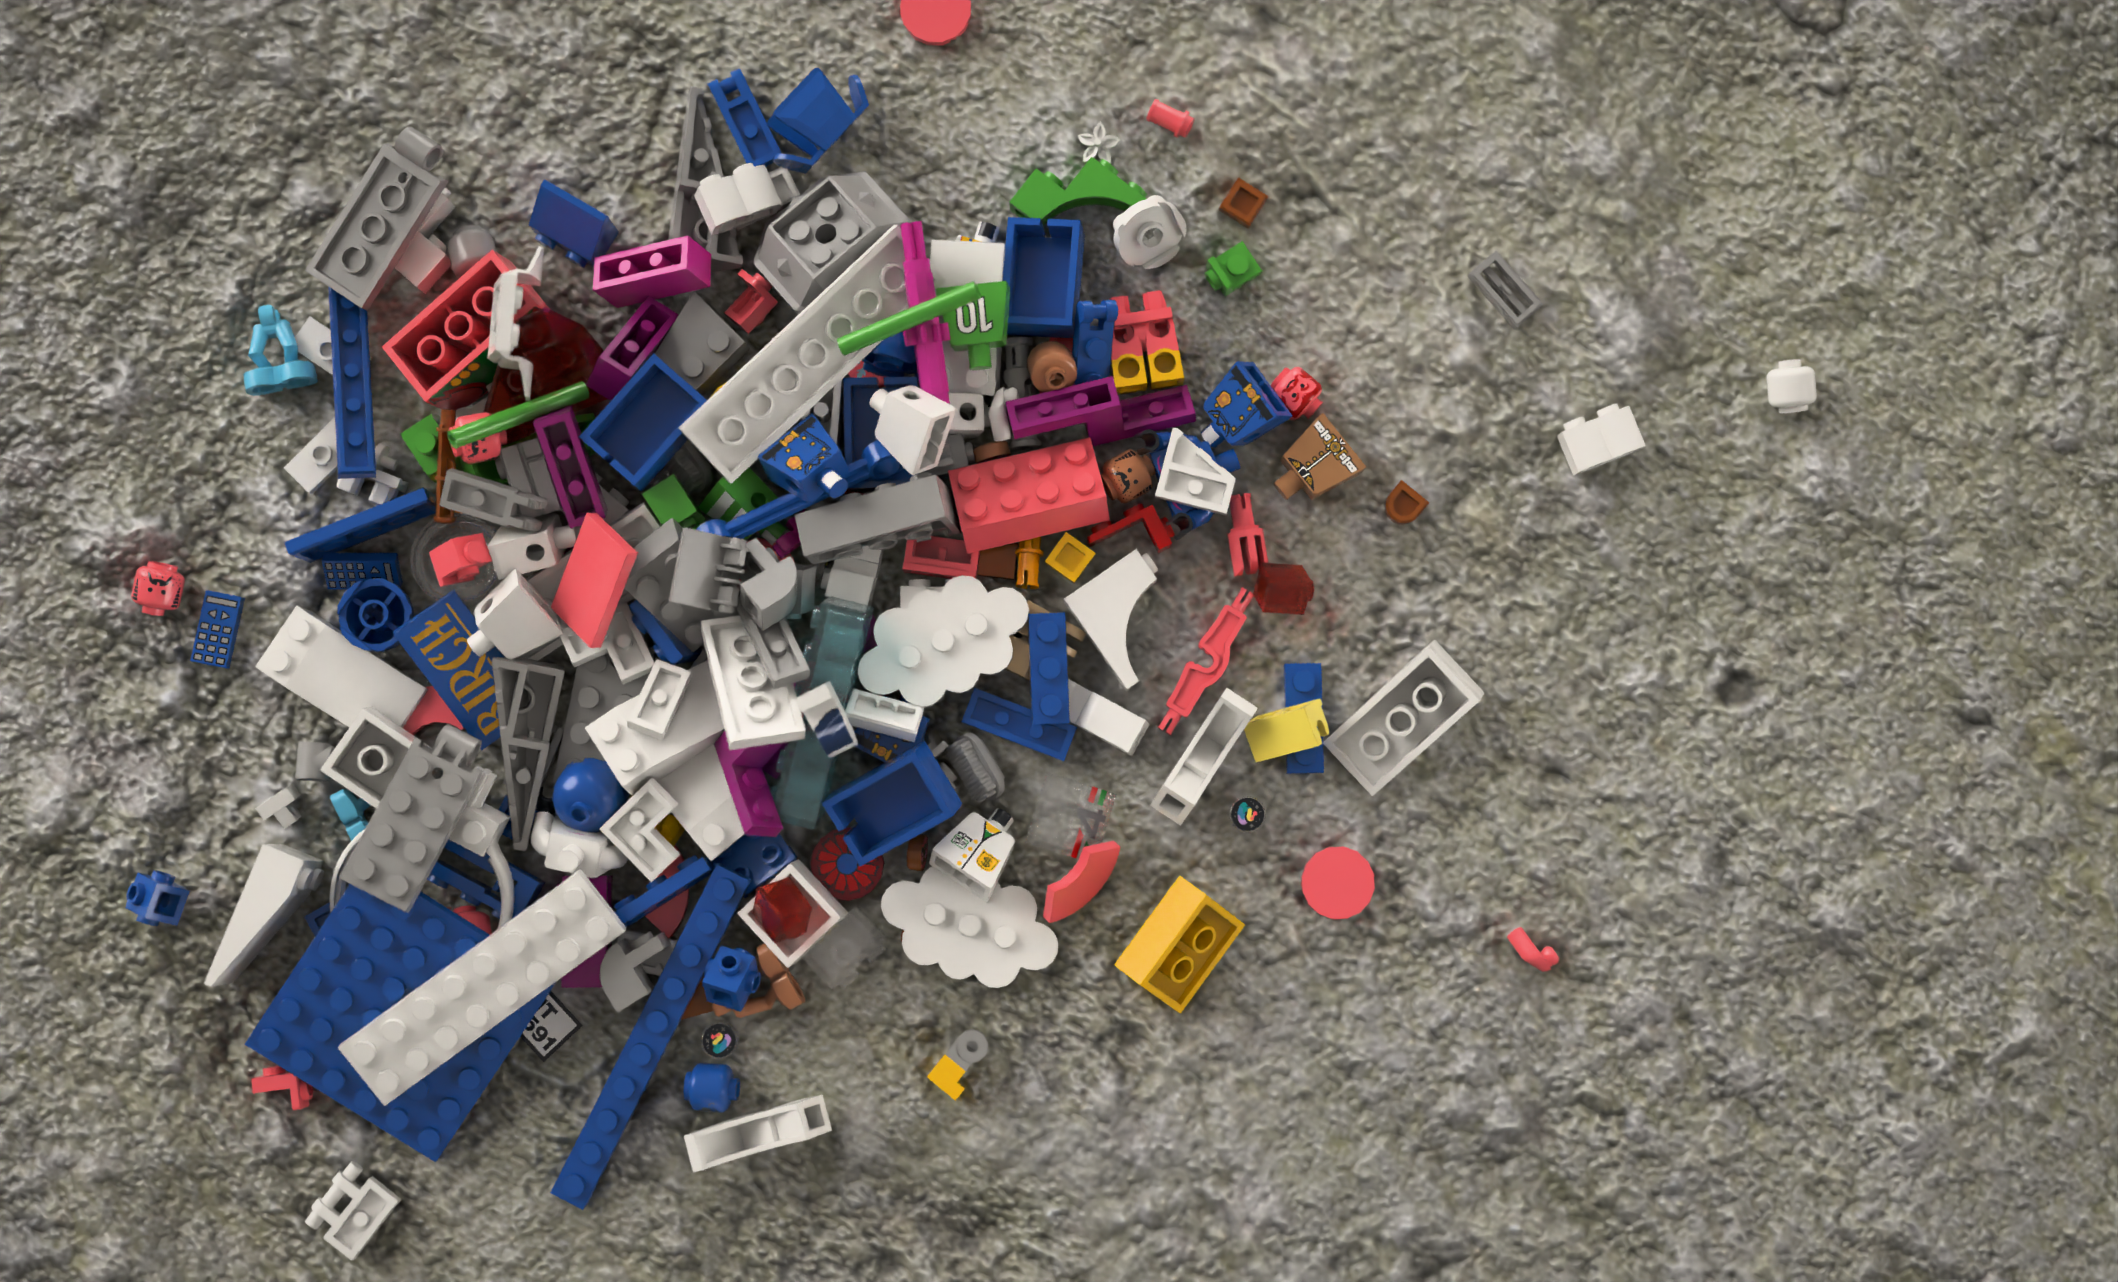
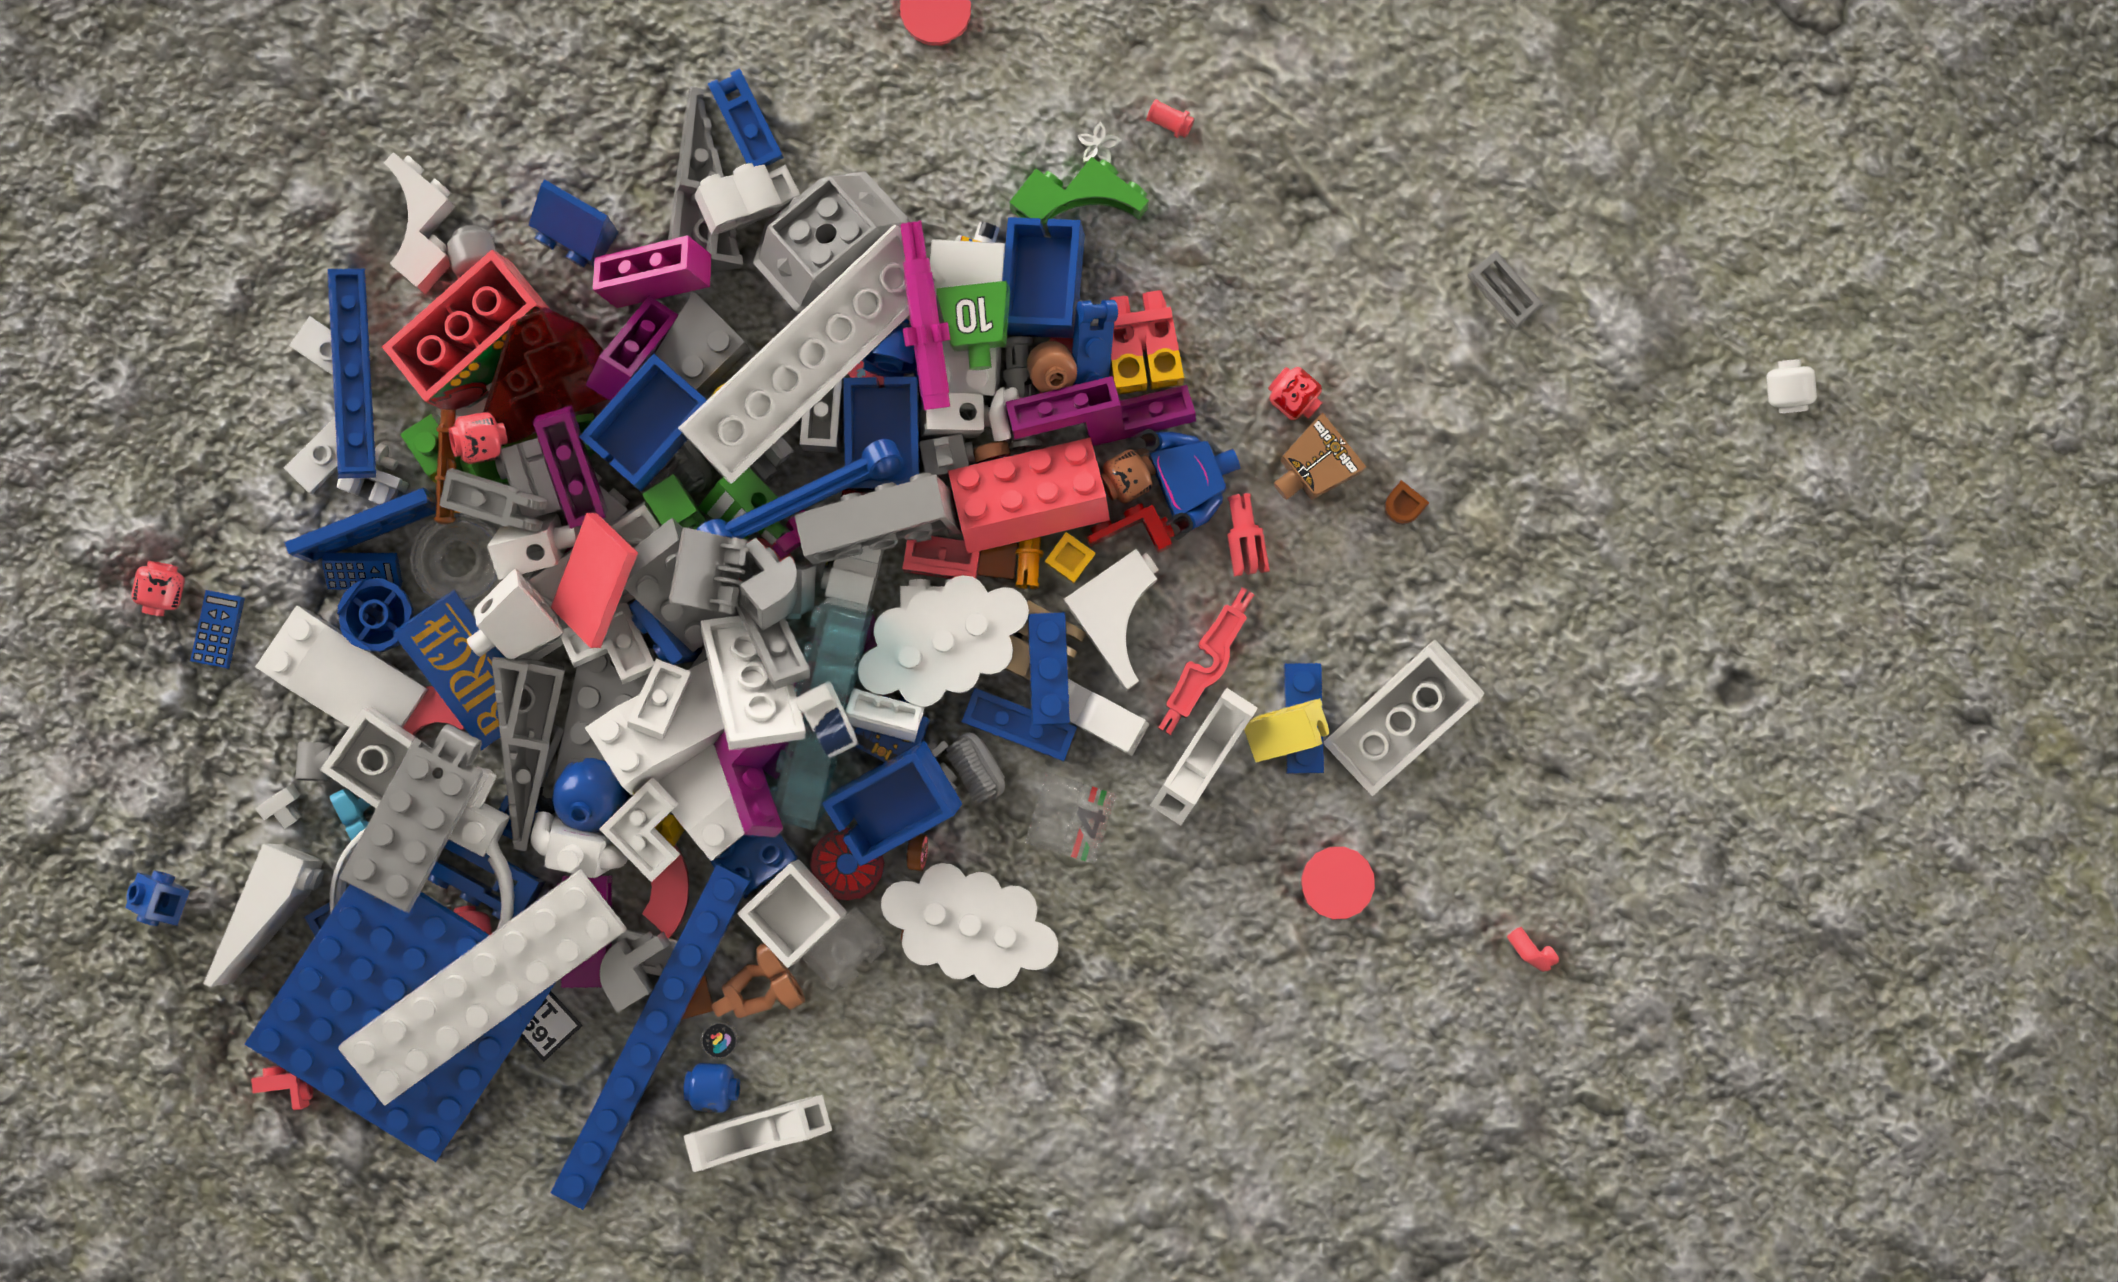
(270, 378): medium azure piece -> none
(362, 1216): white plate -> none
(380, 218): light grey hinge -> none
(460, 559): coral brick -> none
(505, 334): white piece -> none
(518, 414): bright green piece -> none
(663, 890): blue plate -> none
(731, 978): blue brick -> none
(753, 304): coral bracket -> none
(782, 910): clear red brick -> none
(806, 462): blue torso -> none
(815, 116): blue piece -> none
(909, 318): bright green piece -> none
(912, 426): white torso -> none
(967, 1049): leg -> none
(976, 852): white torso -> none
(1081, 882): coral tile -> none
(1137, 220): white plate -> none
(1179, 944): yellow slope -> none
(1193, 477): white wing -> none
(1232, 269): bright green bracket -> none
(1243, 203): dark orange tile -> none
(1243, 407): blue torso -> none
(1247, 814): tile -> none
(1283, 588): clear red brick -> none
(1600, 439): white brick -> none

